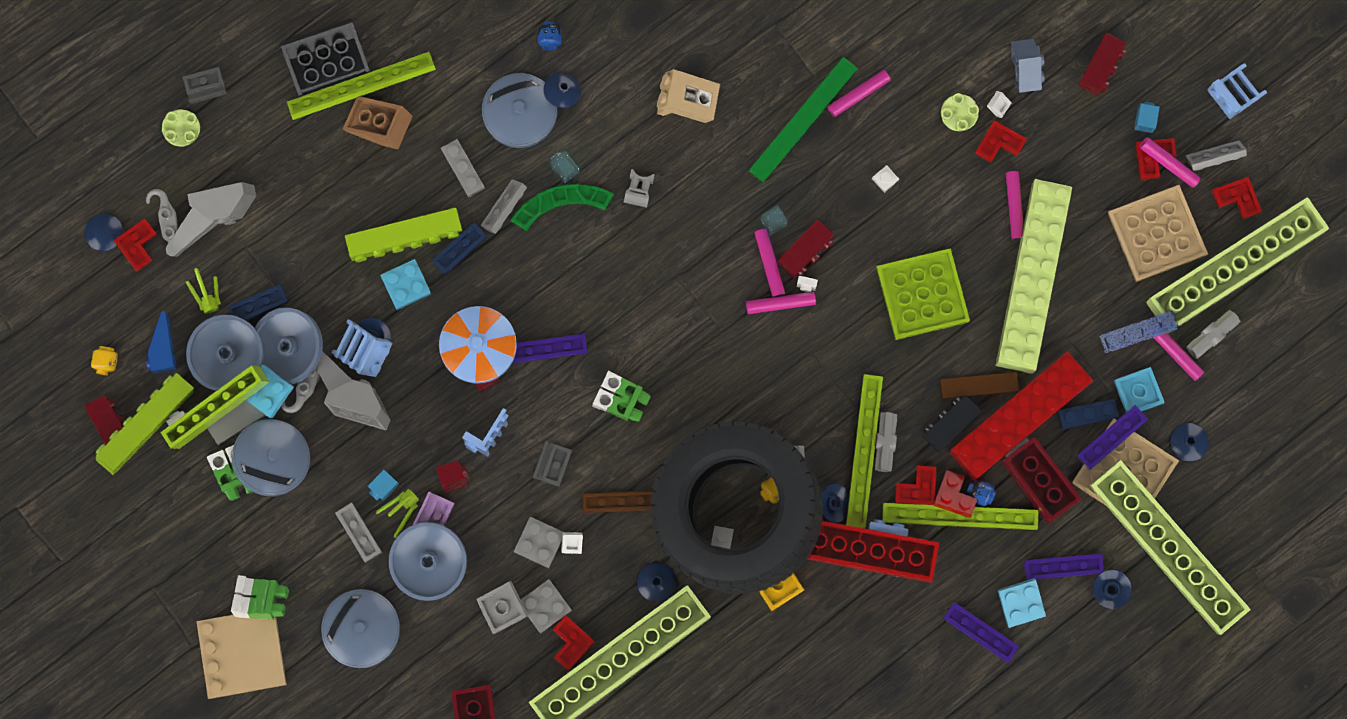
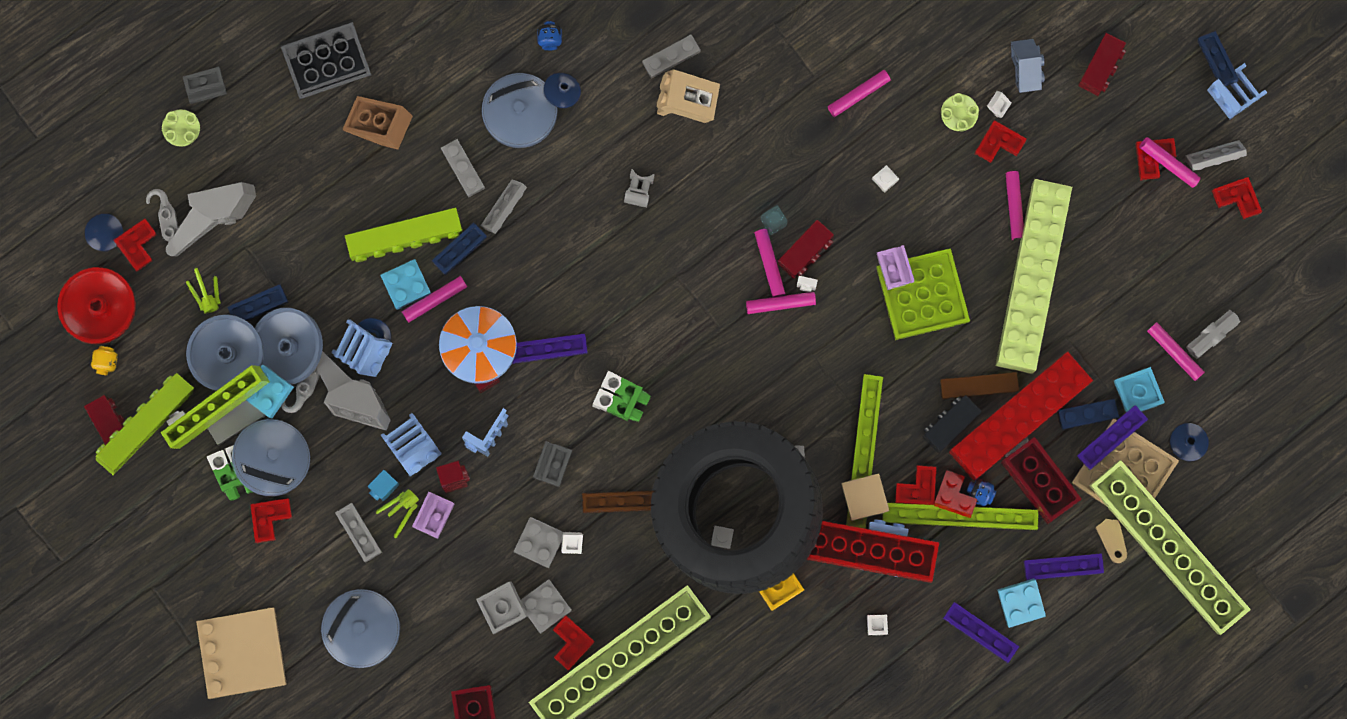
(96, 305): none -> red dish
(161, 349): blue slope -> none
(258, 598): bright green hips -> none
(263, 516): none -> red plate
(361, 85): lime plate -> none
(415, 453): none -> light blue plate
(428, 561): sand blue dish -> none
(434, 299): none -> dark pink piece
(560, 196): green tile -> none
(564, 166): clear light blue brick -> none
(656, 592): dark blue dish -> none
(671, 56): none -> light grey plate
(769, 491): yellow head -> none
(803, 120): green tile -> none
(835, 502): dark blue dish -> none
(865, 497): none -> tan tile
(877, 625): none -> white plate
(885, 442): light grey piece -> none
(895, 267): none -> lavender plate
(1112, 539): none -> tan piece
(1121, 586): dark blue dish -> none
(1139, 331): clear blue plate -> none
(1146, 117): dark azure brick -> none
(1157, 233): tan plate -> none
(1218, 59): none -> dark blue plate
(1240, 263): yellowish green brick -> none

